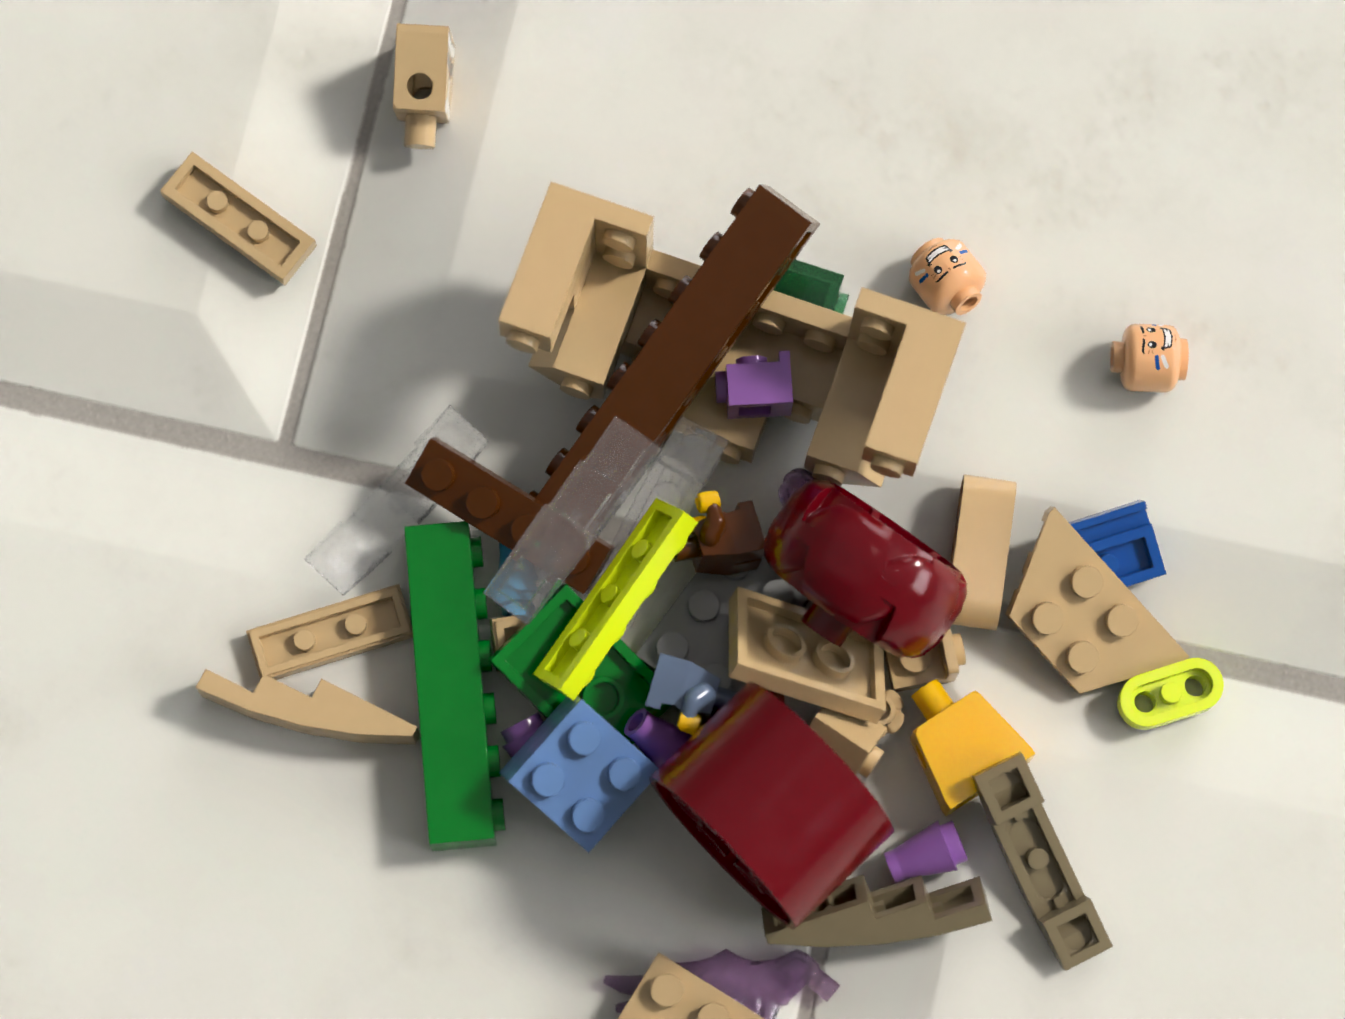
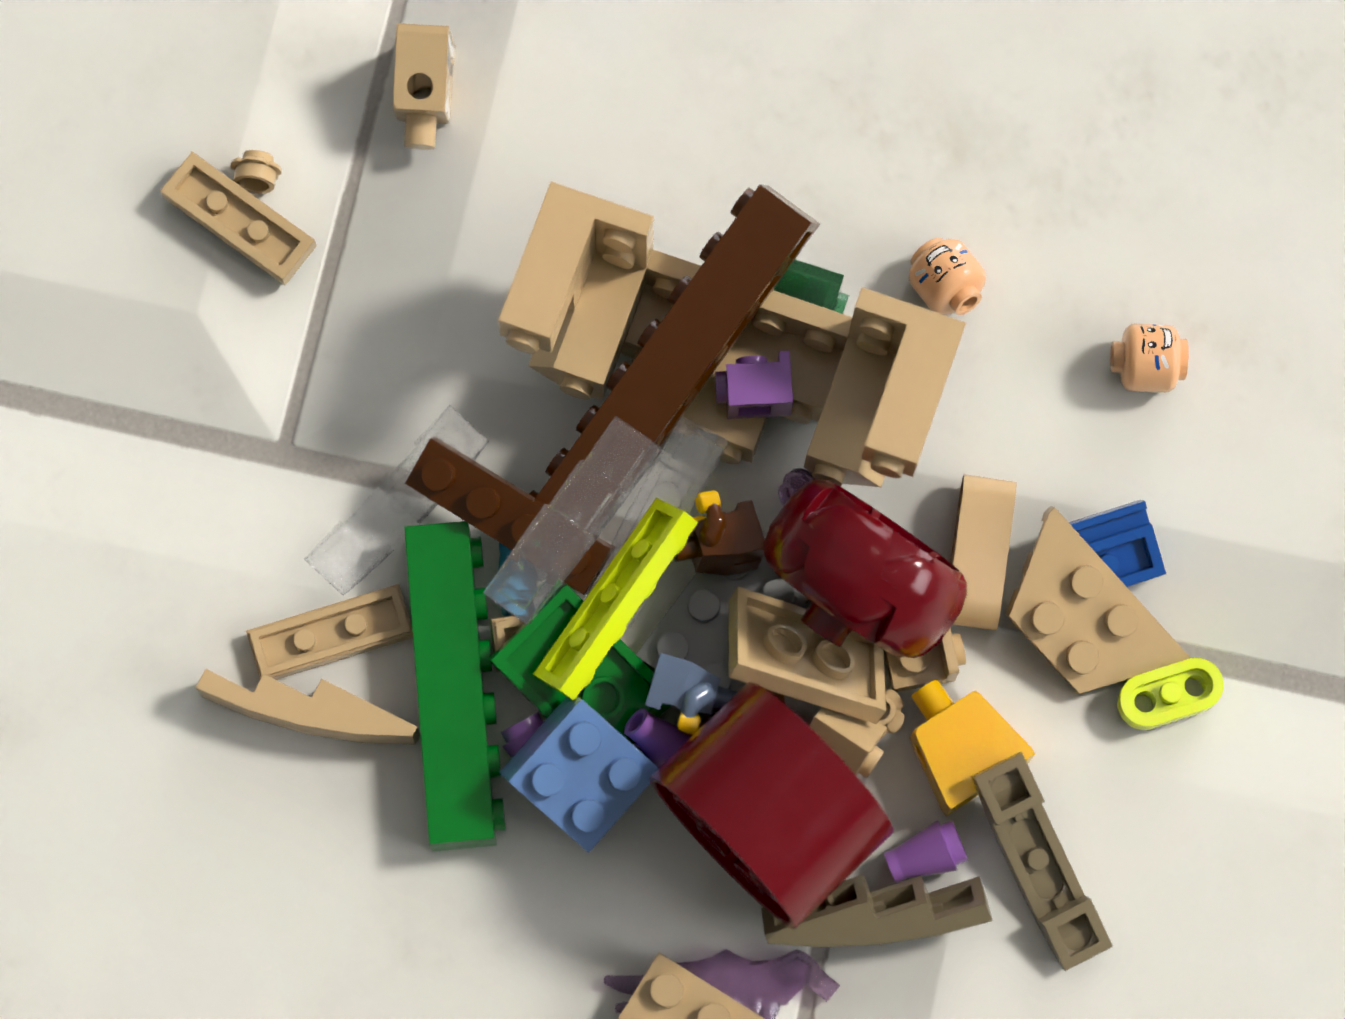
(256, 171): none -> tan plate

